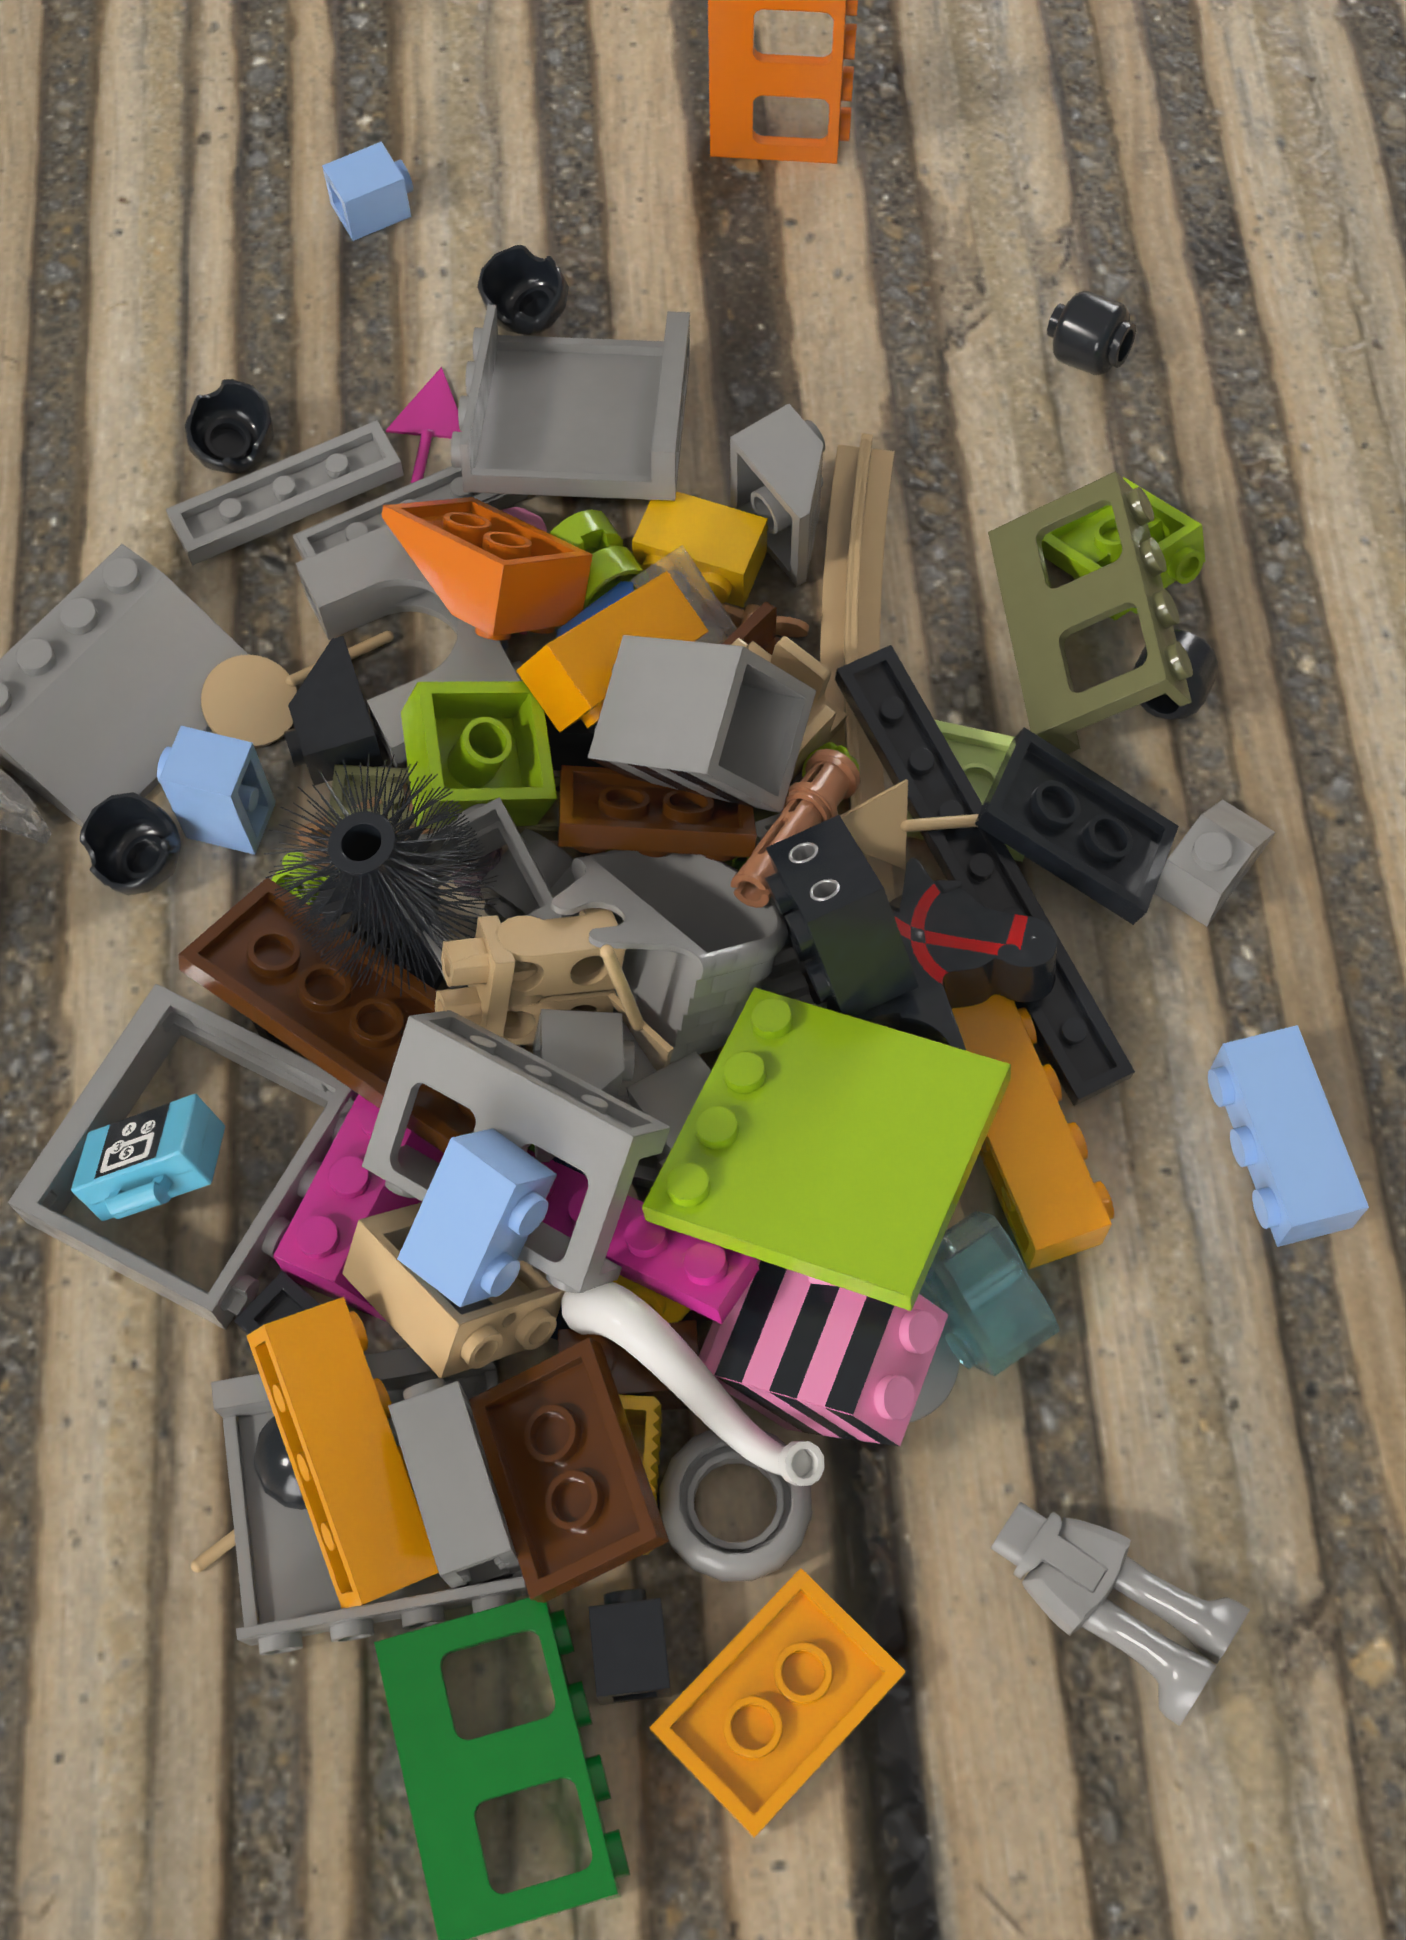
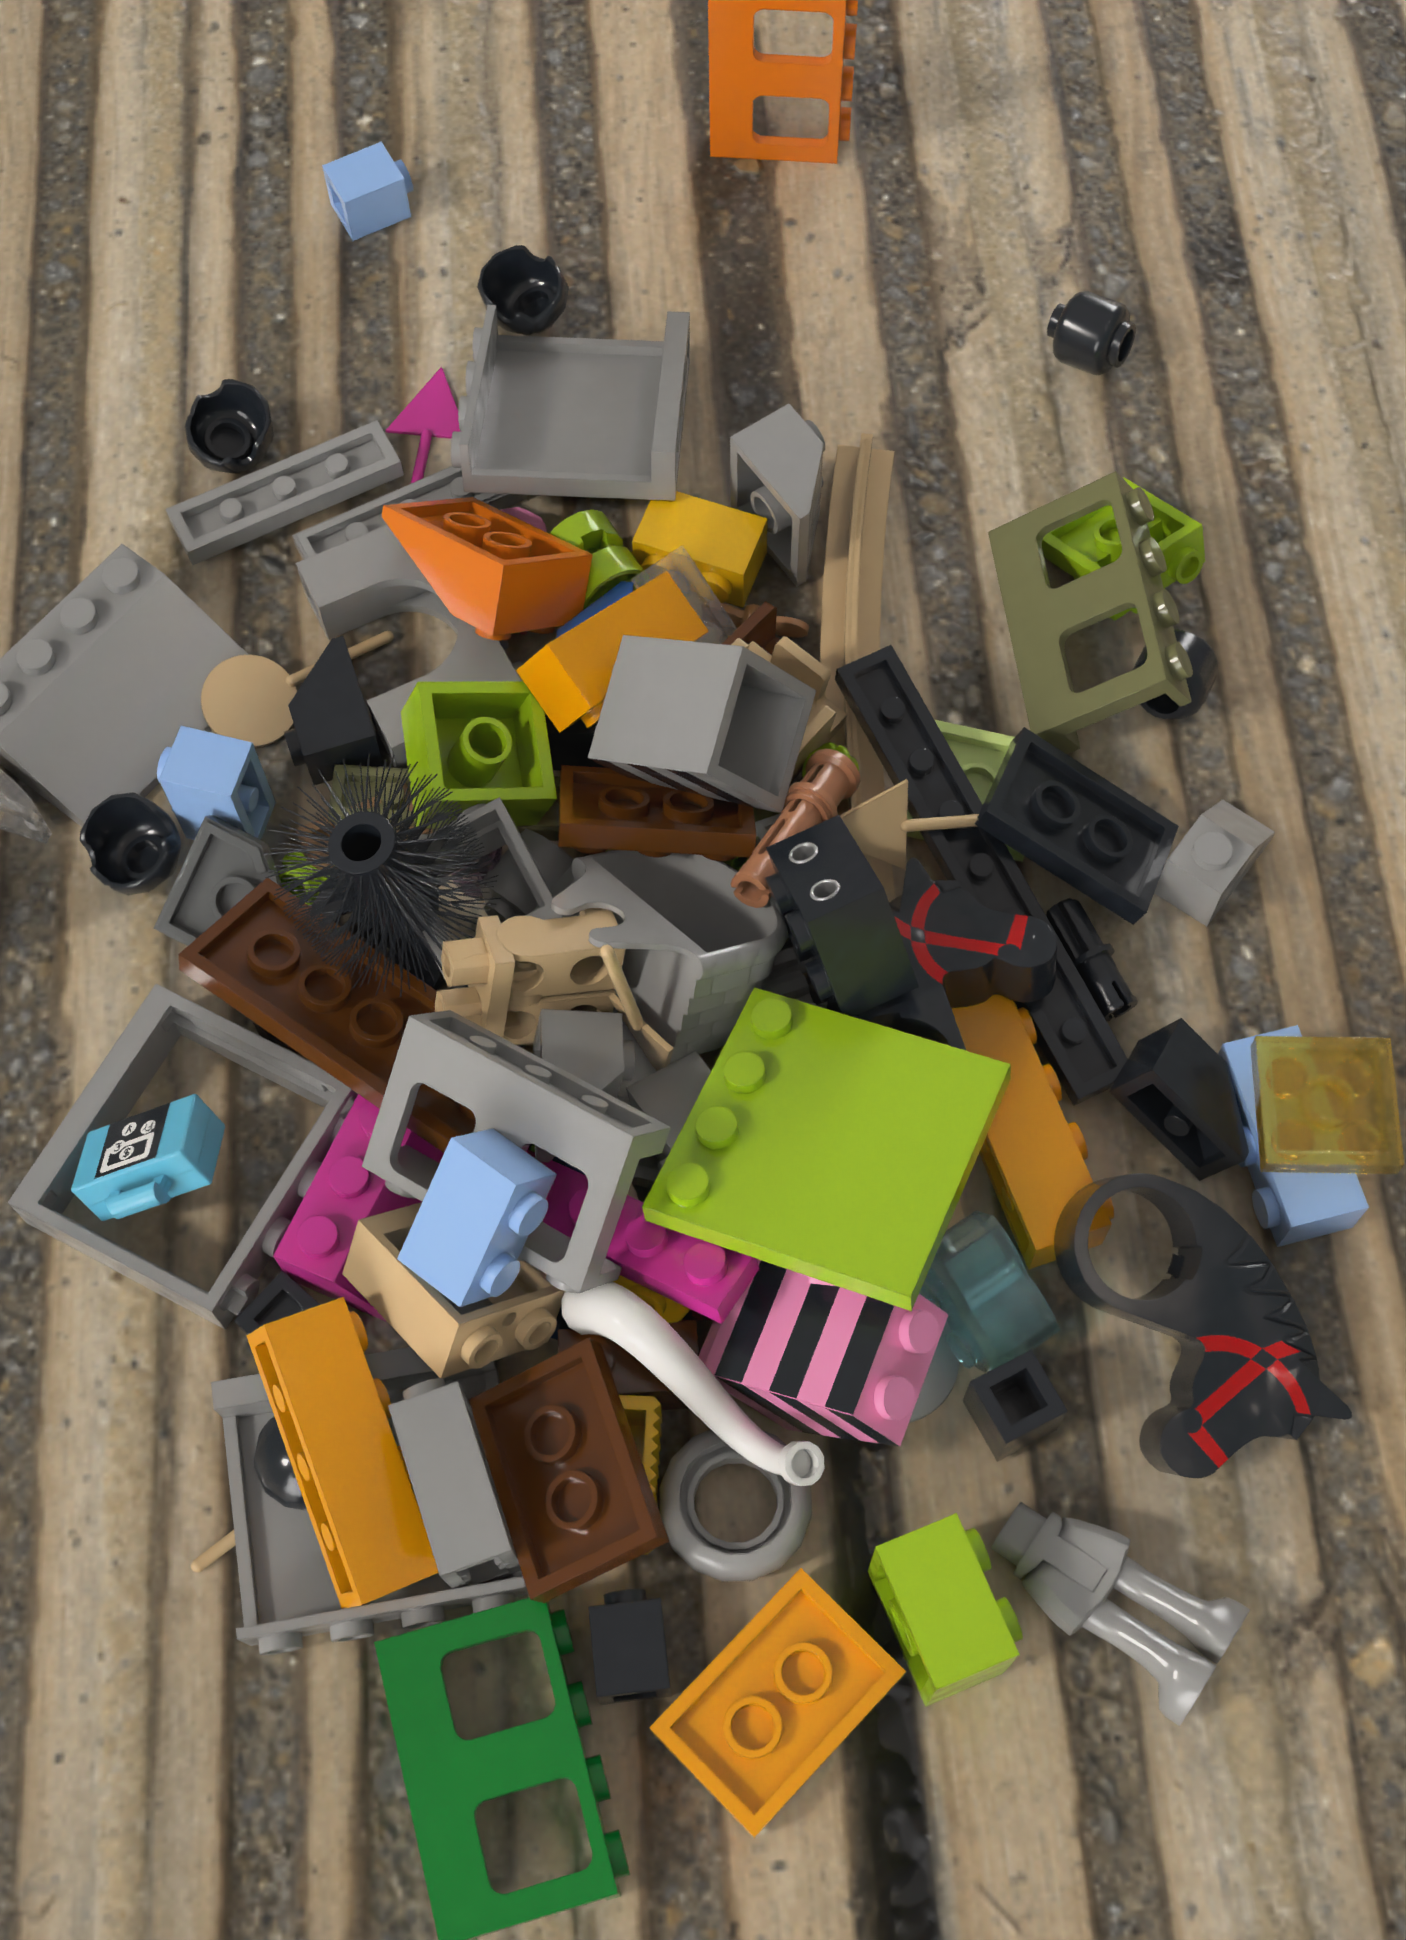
(214, 877): none -> dark grey plate
(944, 1608): none -> lime brick
(1014, 1405): none -> black brick
(1091, 958): none -> black axle
(1184, 1099): none -> black slope
(1242, 1340): none -> black animal
(1326, 1105): none -> clear yellow plate

